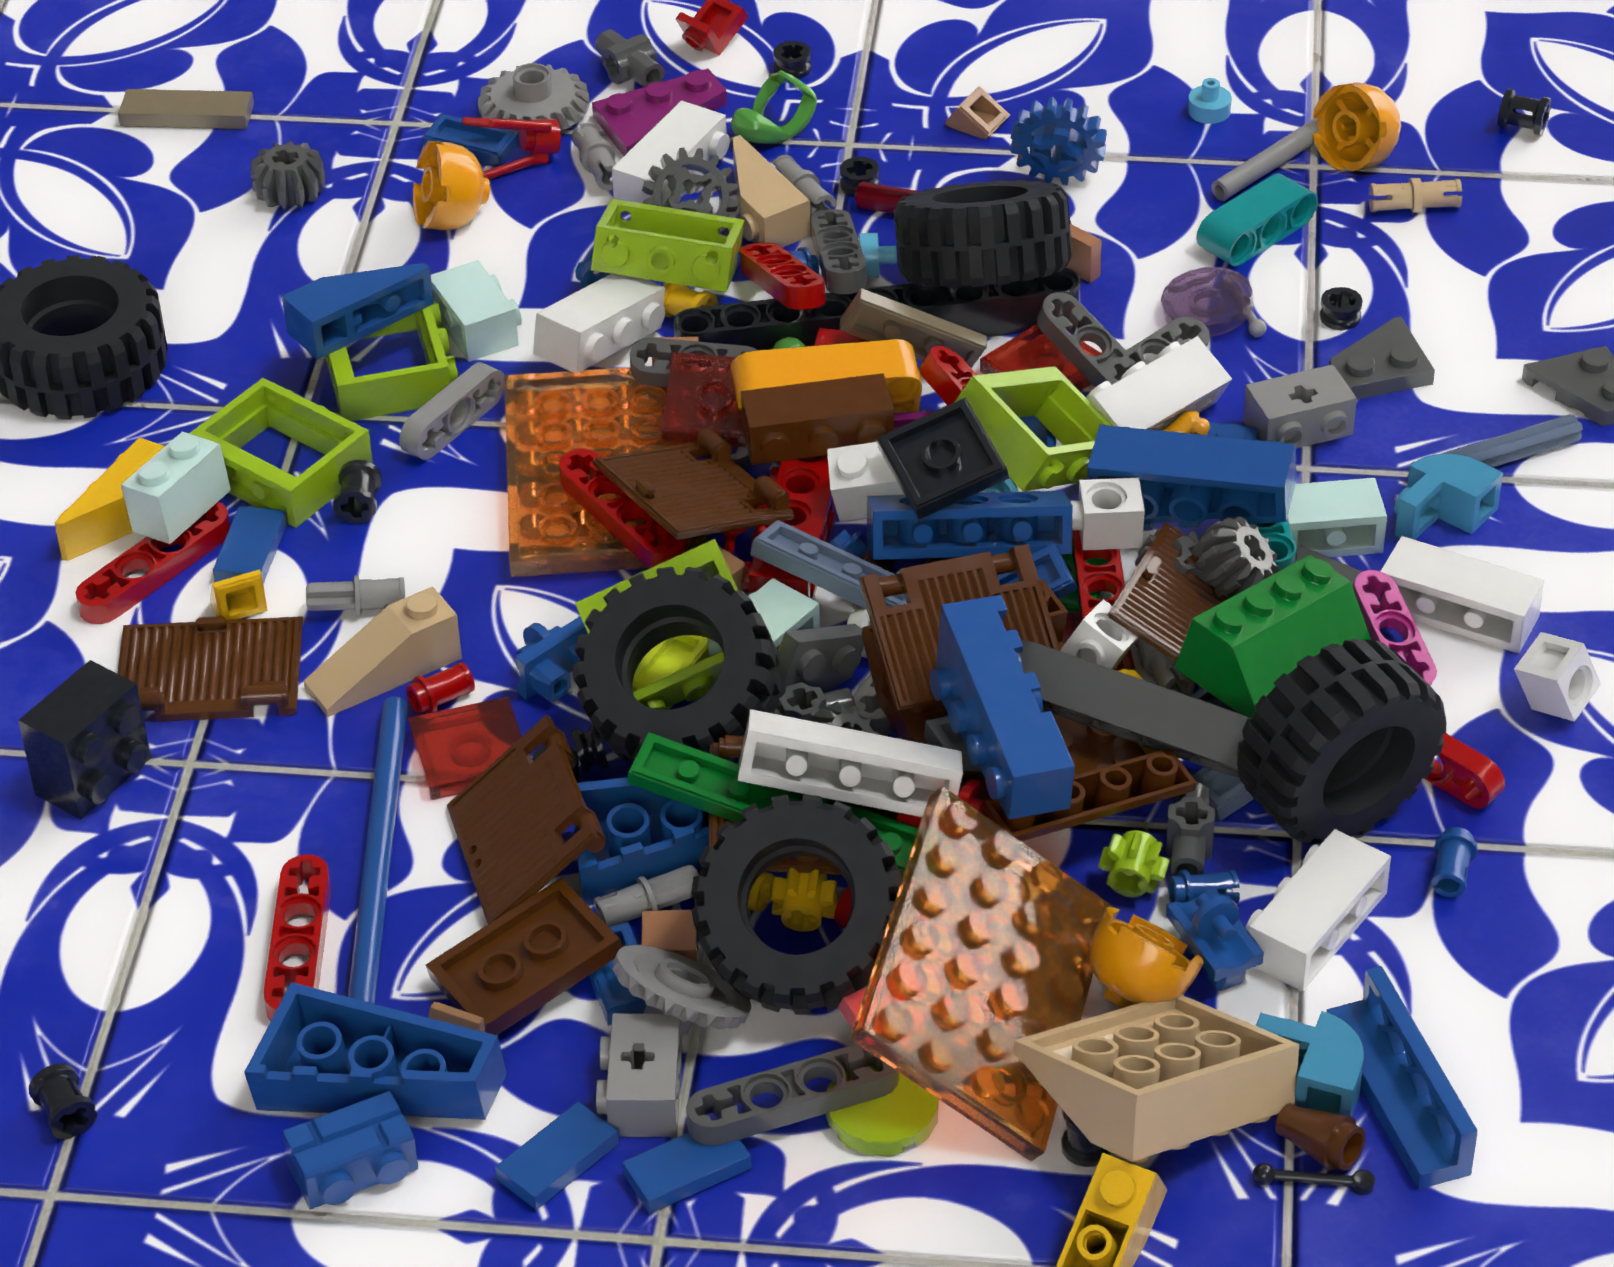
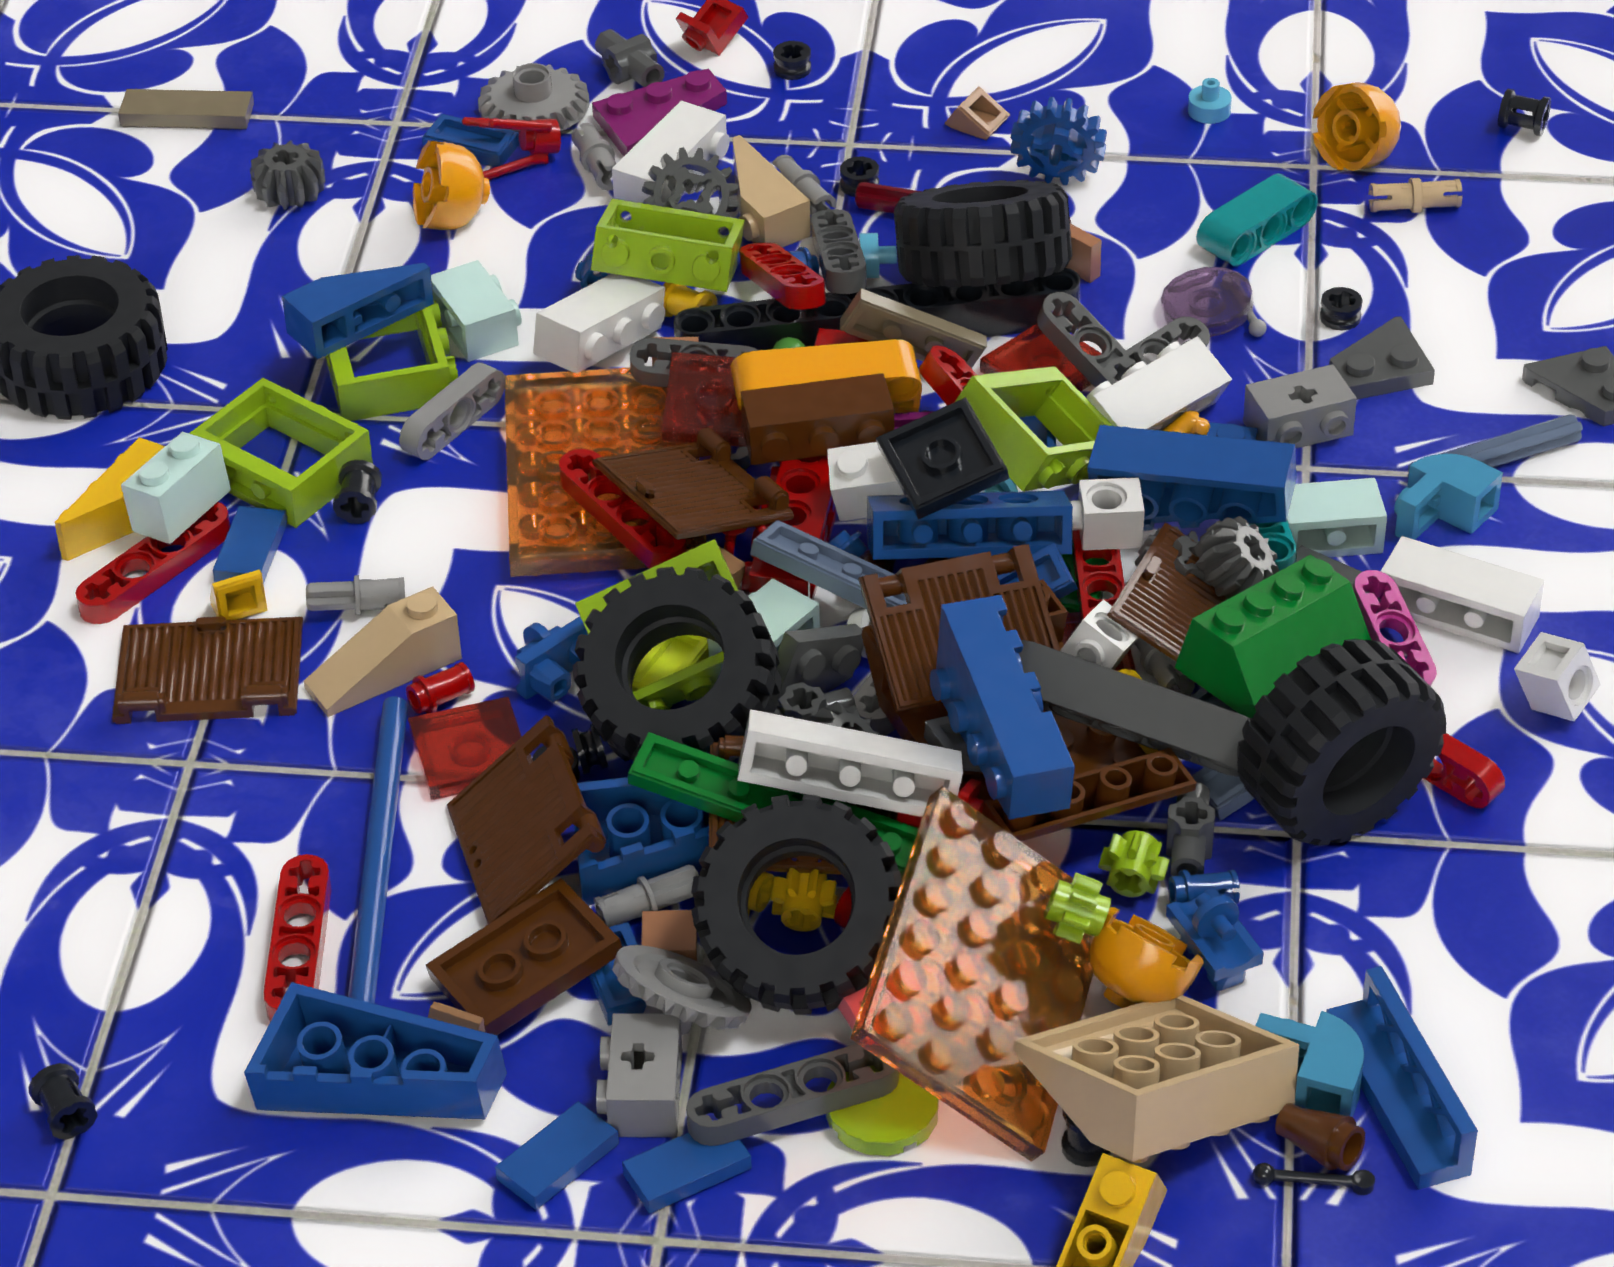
(85, 739): black brick -> none
(350, 1150): blue brick -> none
(757, 128): bright green piece -> none
(1077, 908): none -> lime gear
(1265, 161): light grey piece -> none
(1319, 908): white brick -> none
(1455, 852): blue pin -> none

